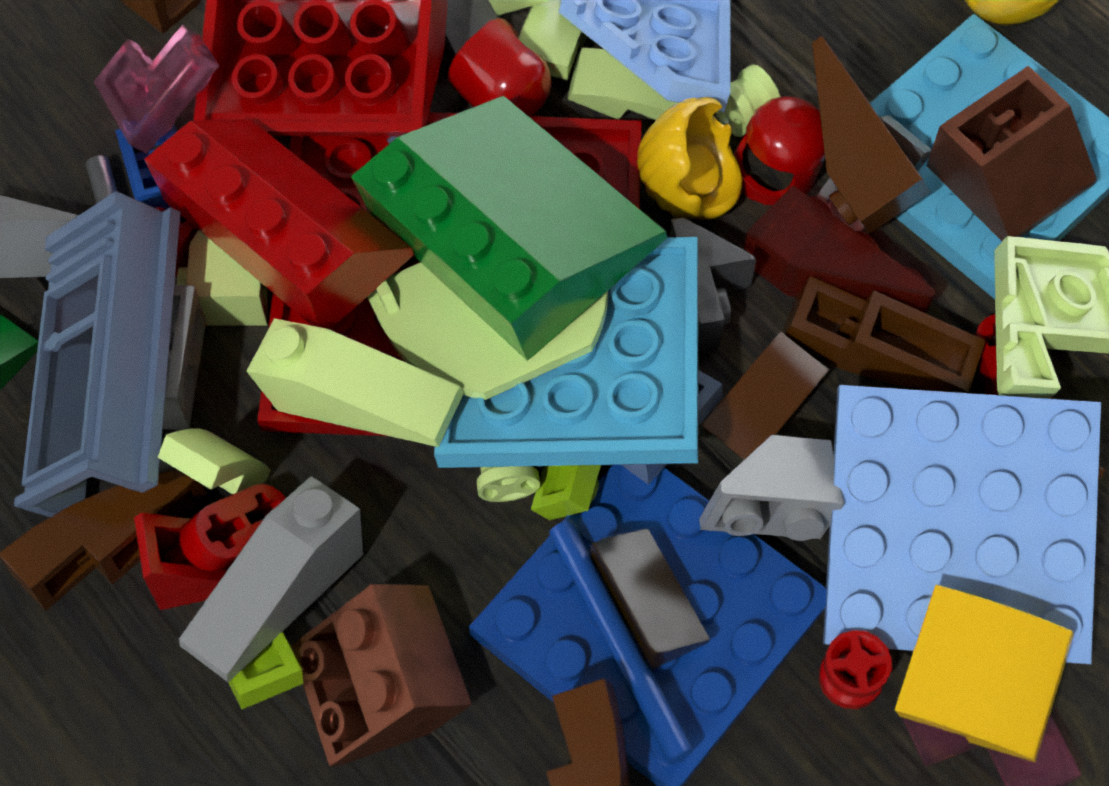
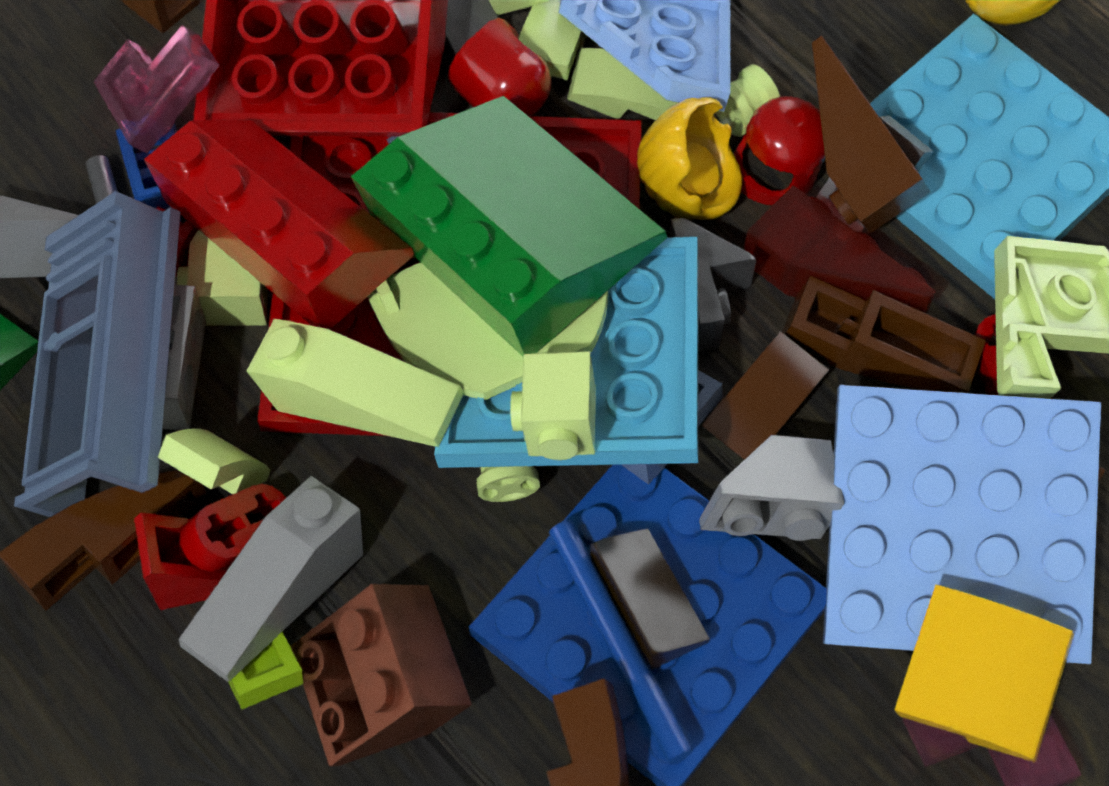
(556, 405): none -> yellowish green brick
(565, 490): lime plate -> none
(857, 654): red wheel -> none
(1013, 155): copper slope -> none

